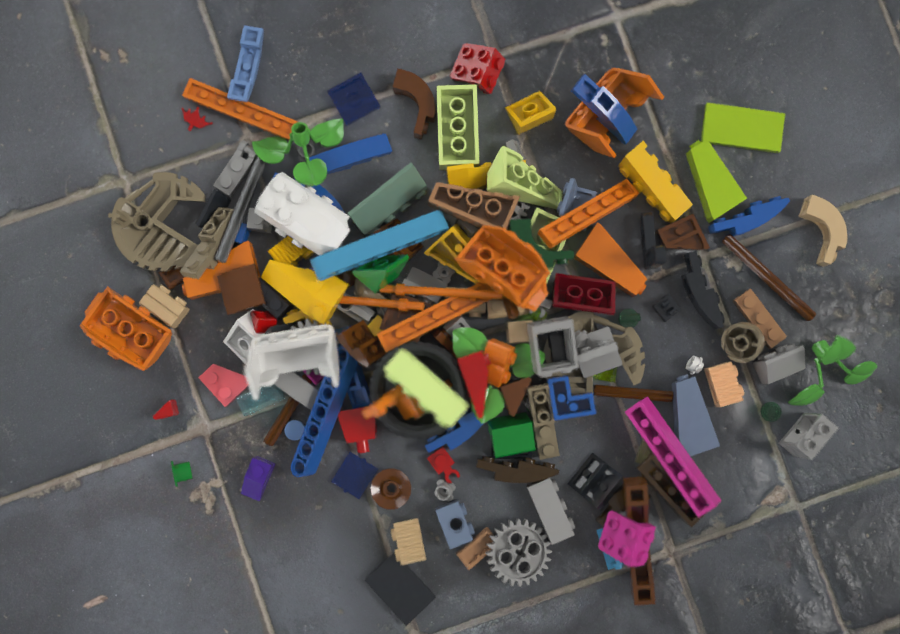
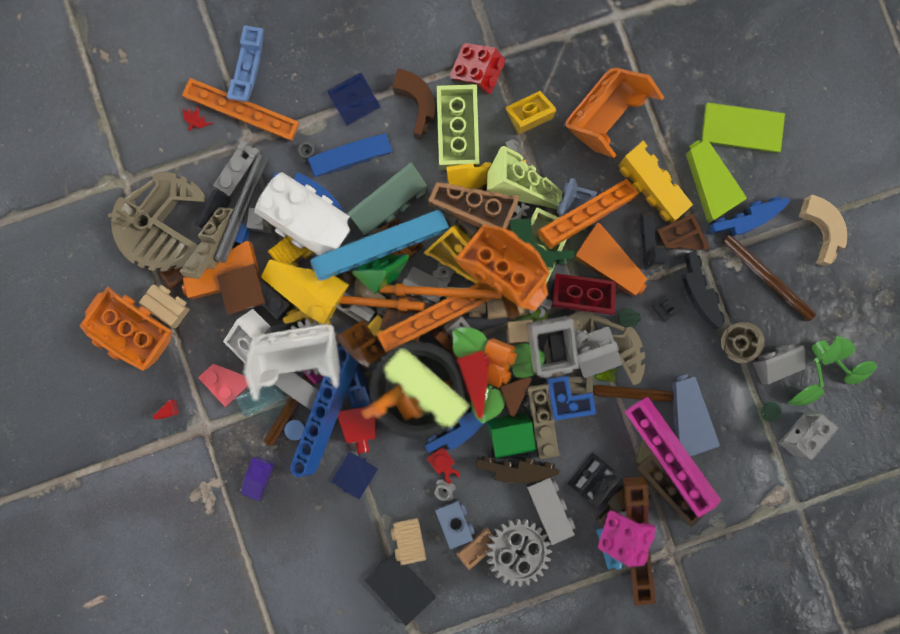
(181, 472): green piece -> none
(262, 321): red slope -> none
(310, 172): bright green plant -> none
(383, 496): reddish brown dish -> none
(606, 107): blue slope -> none
(694, 365): white plate -> none
(724, 384): light nougat brick -> none
(758, 315): medium nougat plate -> none

